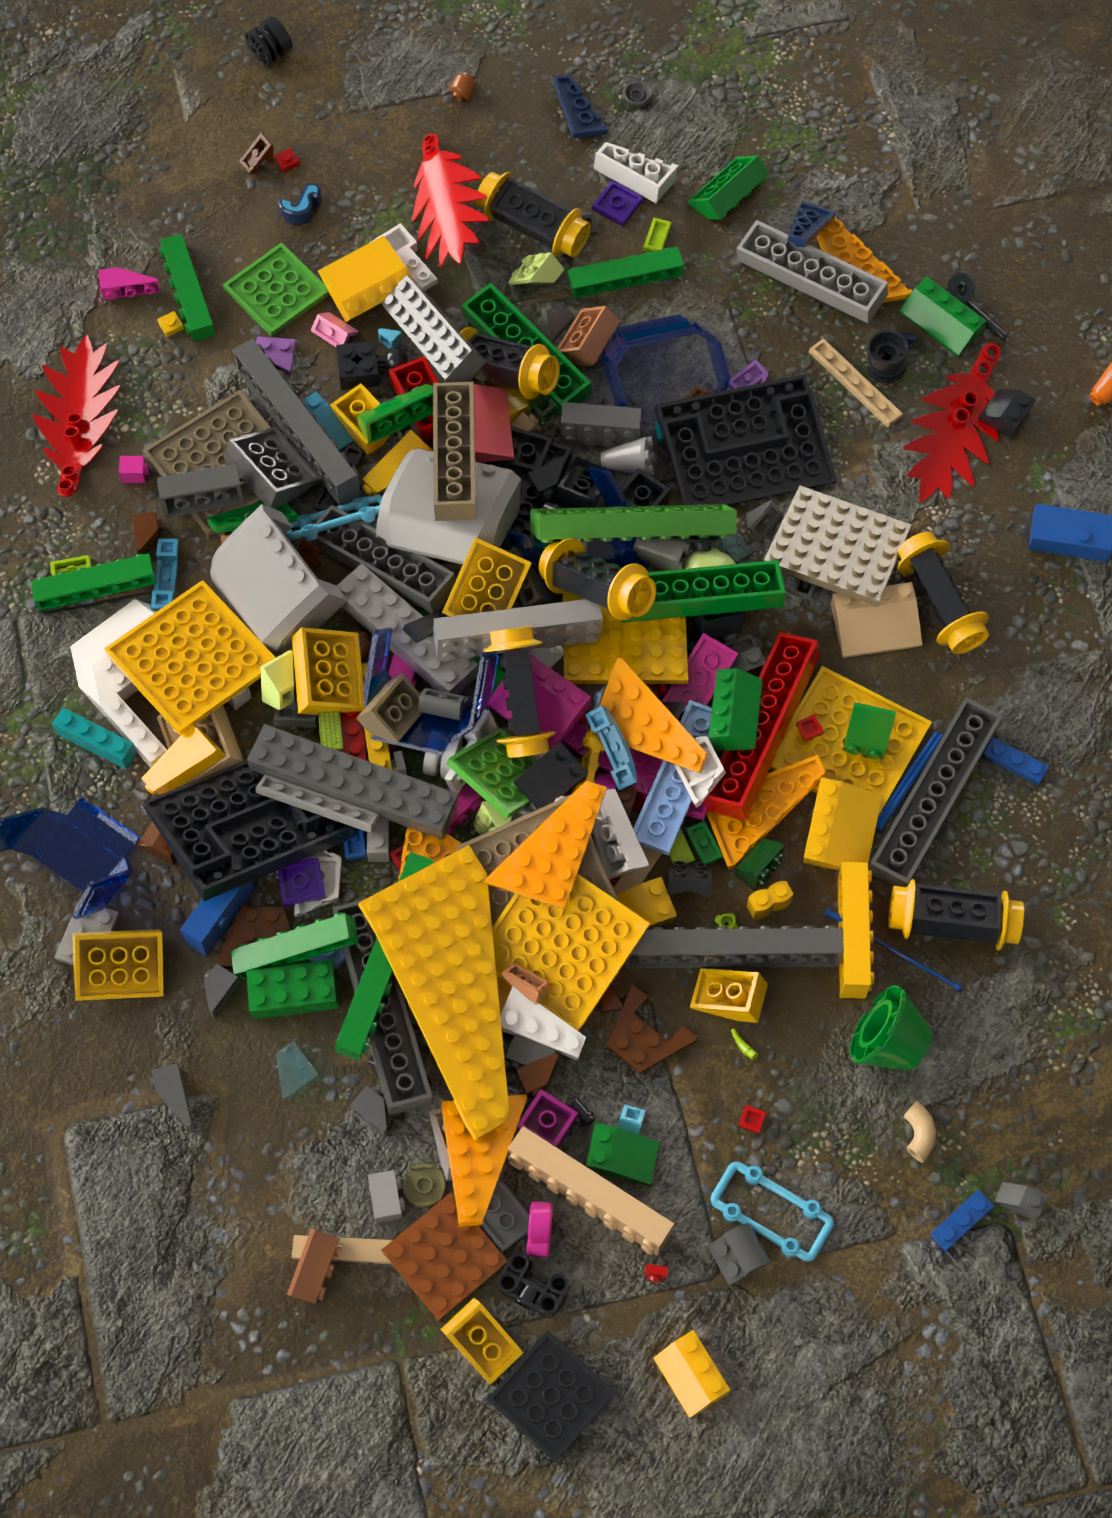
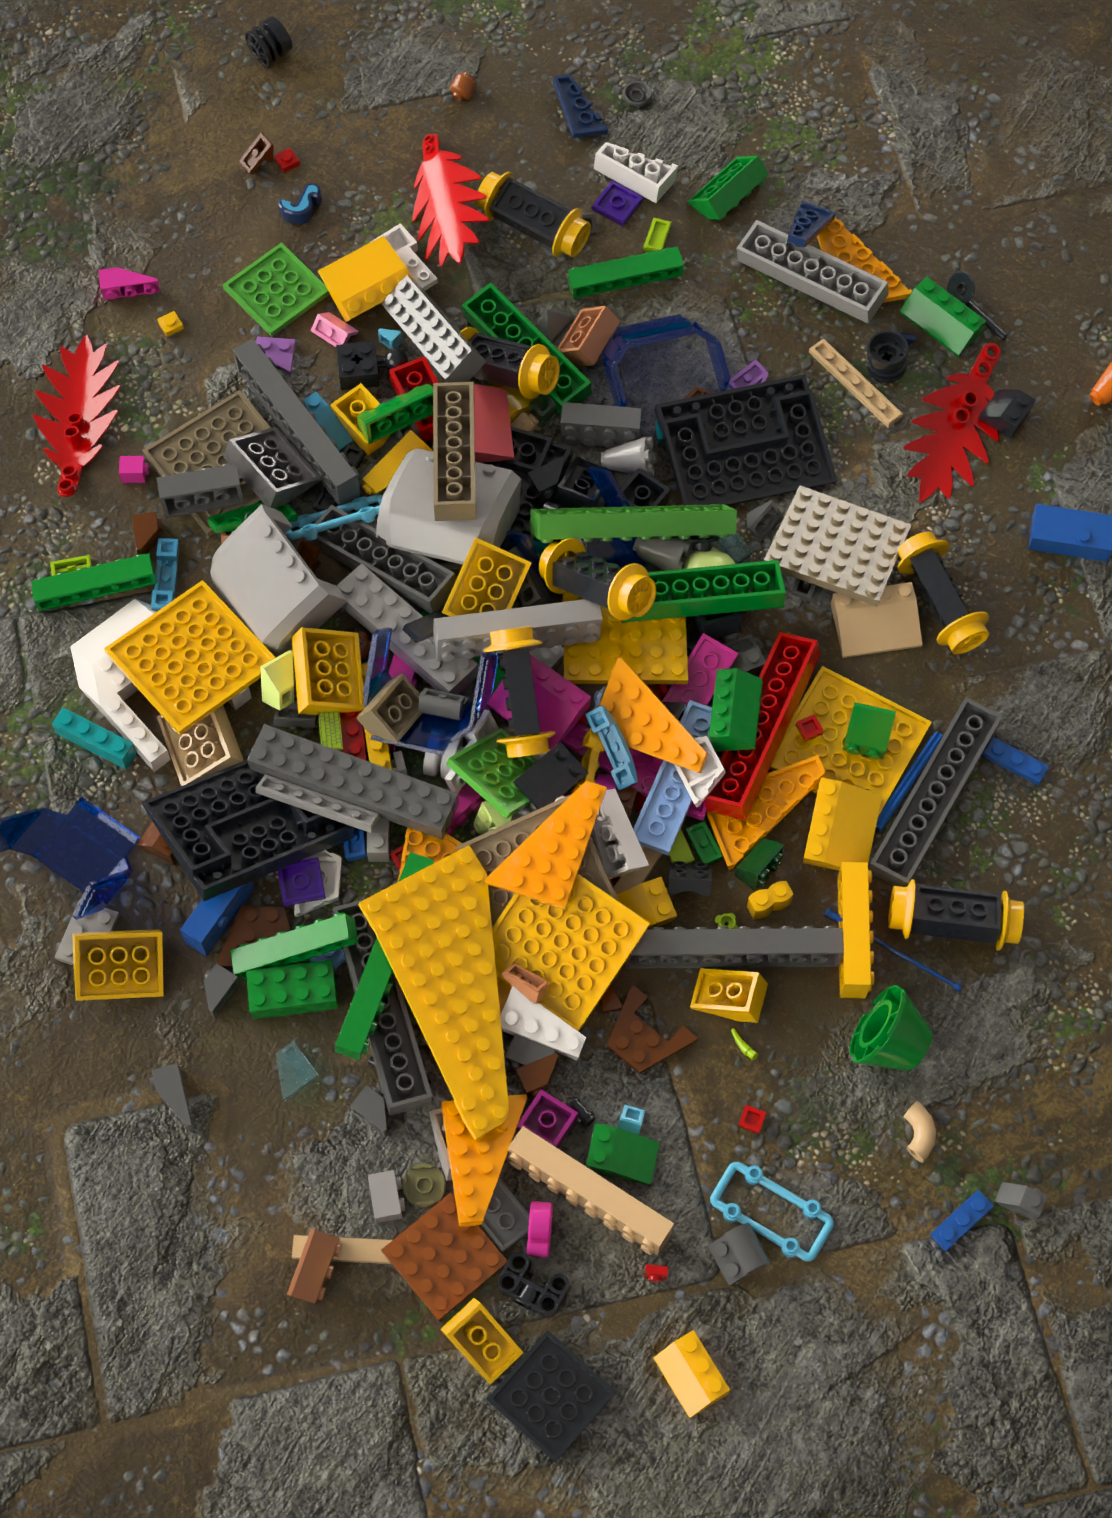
(183, 761): yellow slope -> none
(187, 287): green brick -> none
(537, 270): yellowish green slope -> none

